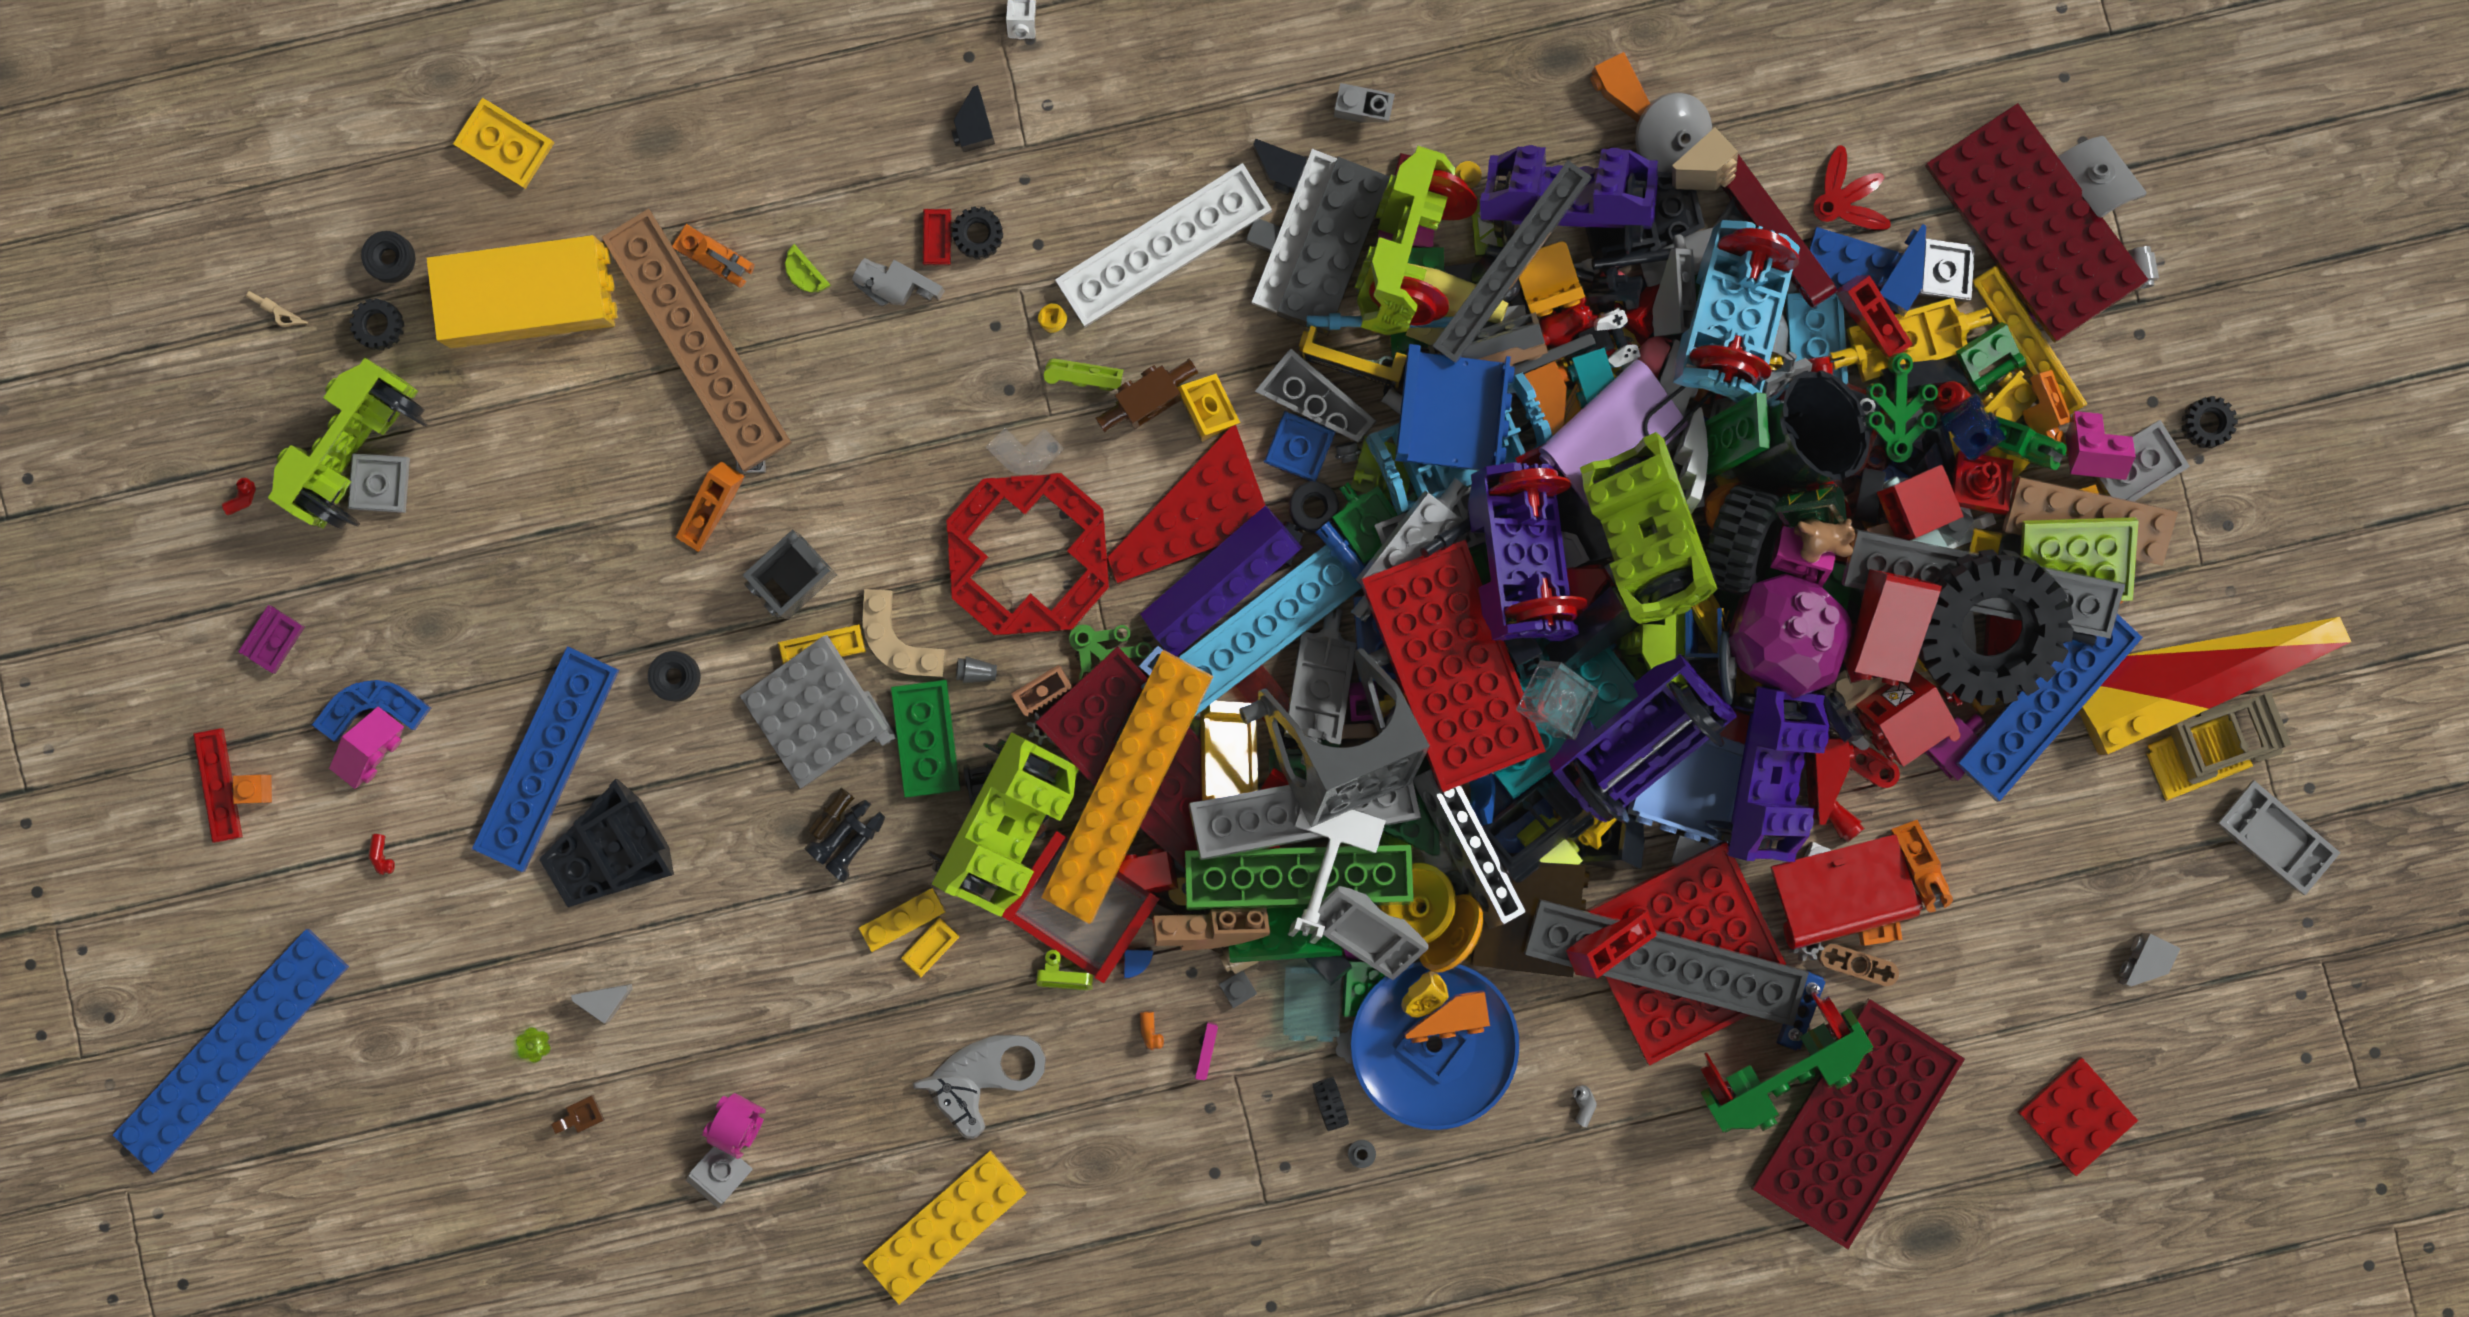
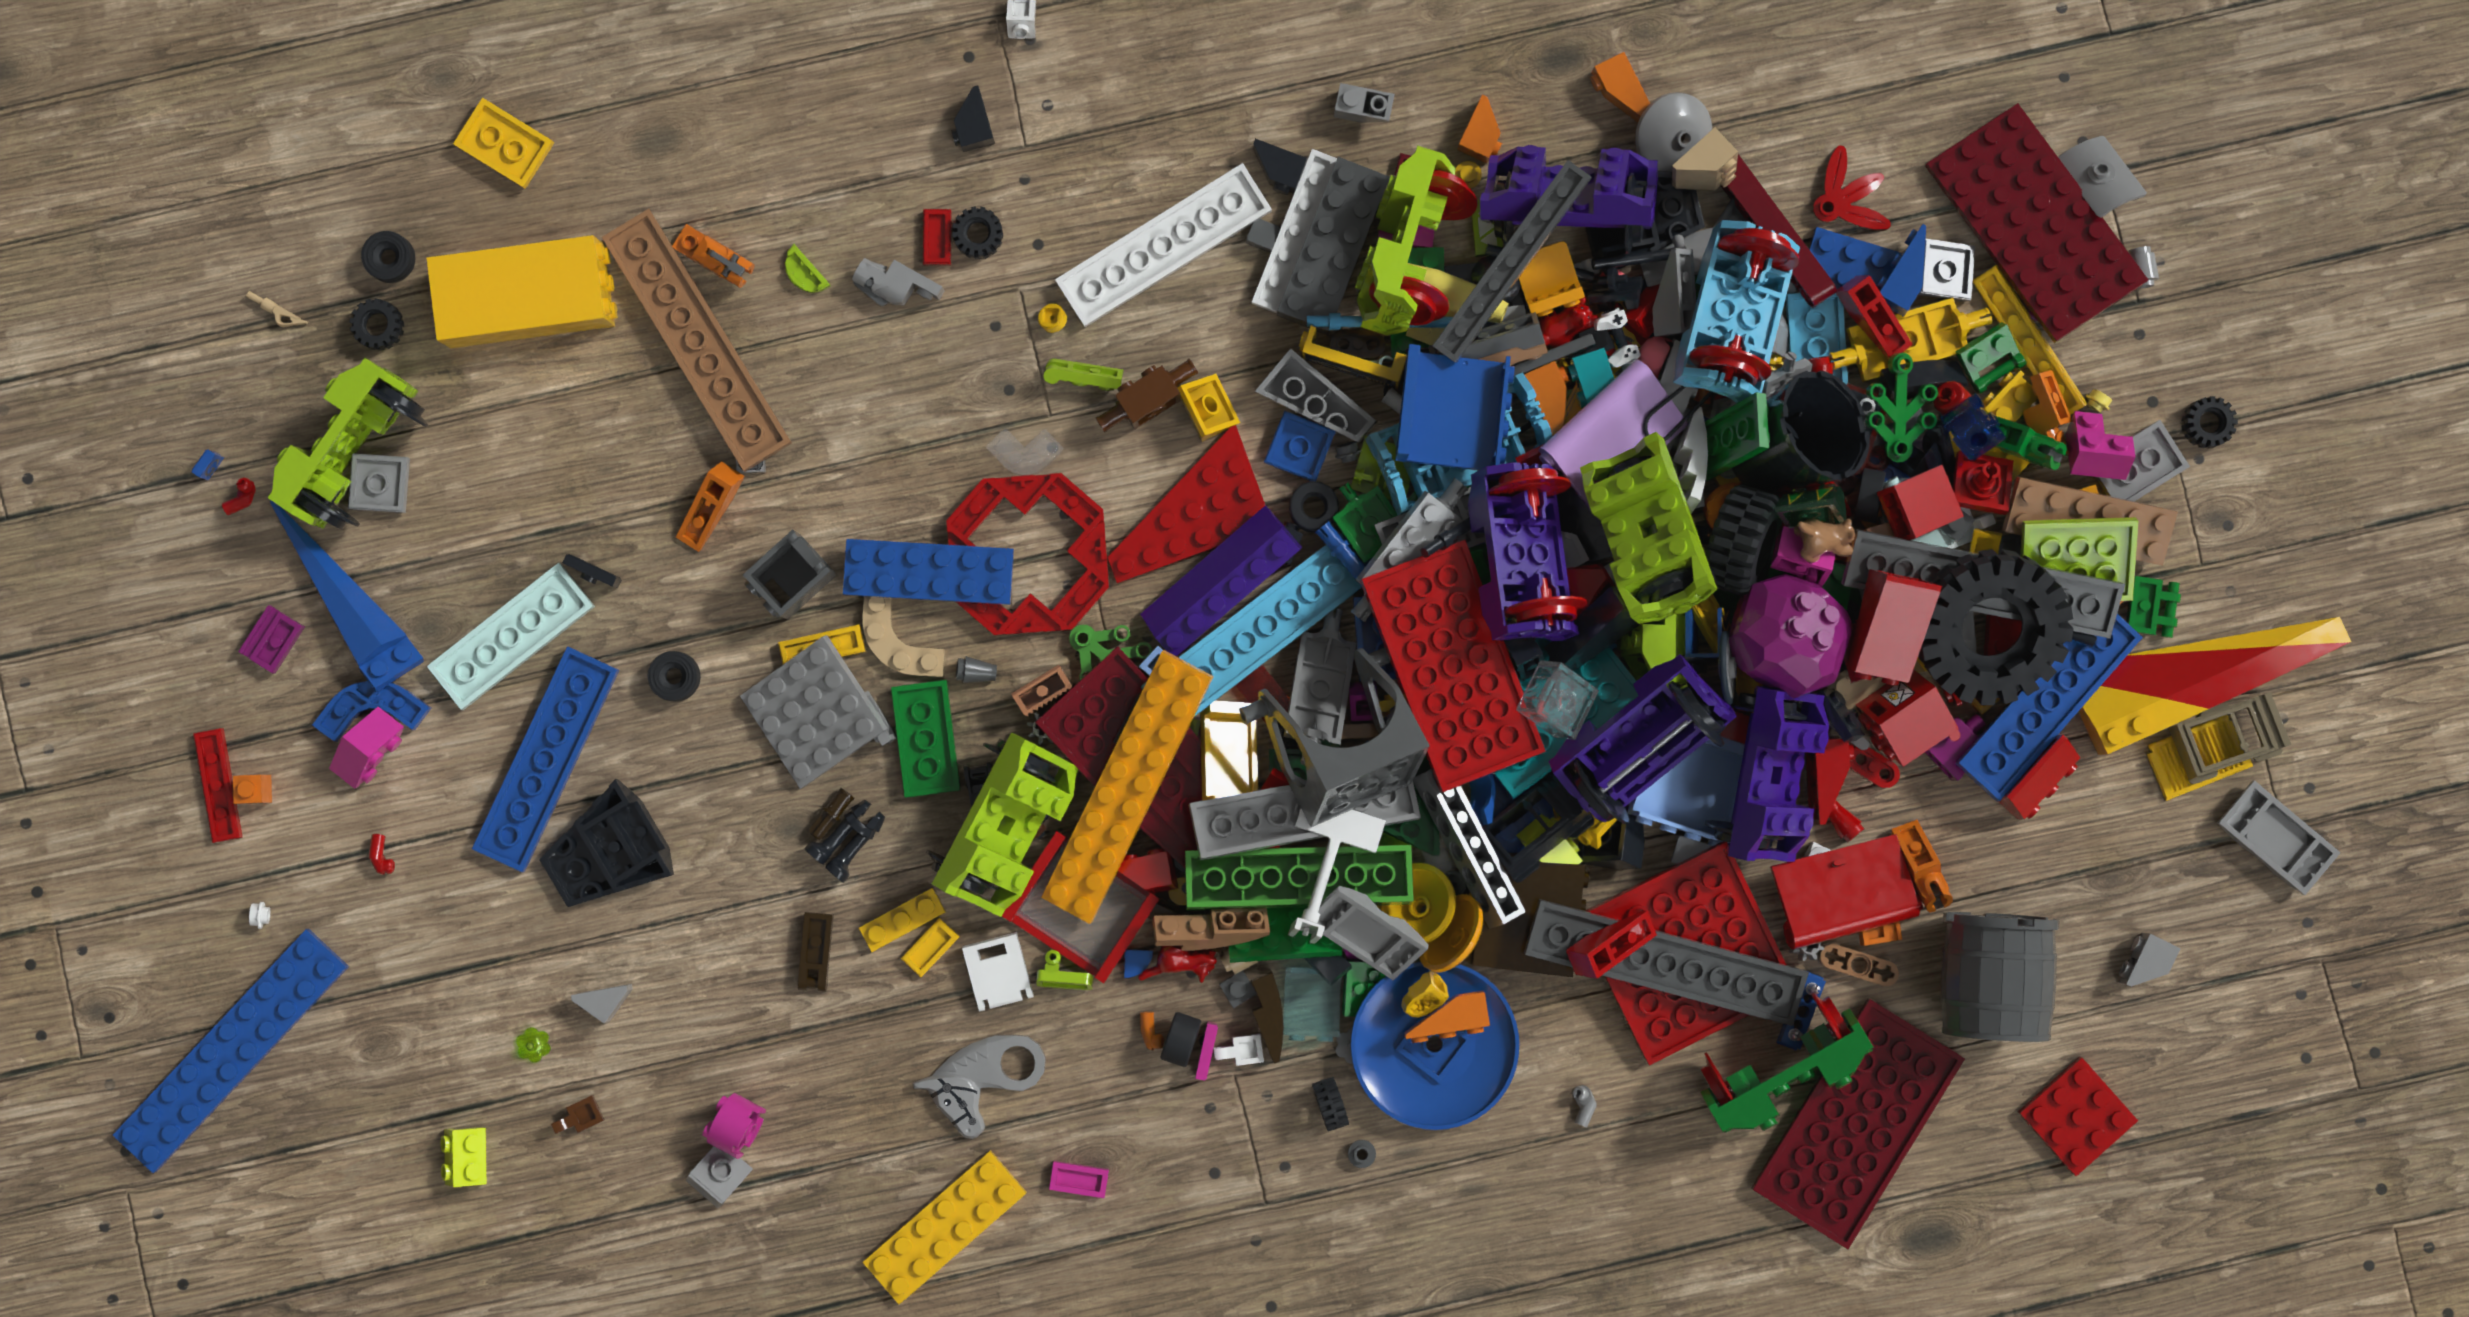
(207, 464): none -> blue tile
(259, 915): none -> white plate
(370, 634): none -> blue plate
(464, 1157): none -> neon yellow bracket
(510, 636): none -> light aqua plate
(591, 572): none -> black plate
(815, 950): none -> dark brown plate
(928, 571): none -> blue plate
(999, 976): none -> white container
(1079, 1179): none -> dark pink tile
(1174, 960): none -> red animal
(1180, 1039): none -> black tyre
(1245, 1050): none -> white plate
(1270, 1014): none -> dark brown slope
(1357, 343): none -> dark brown plate
(1482, 133): none -> orange slope
(1998, 976): none -> dark grey piece
(2041, 778): none -> red slope
(2098, 401): none -> light yellow plate
(2144, 608): none -> green plate

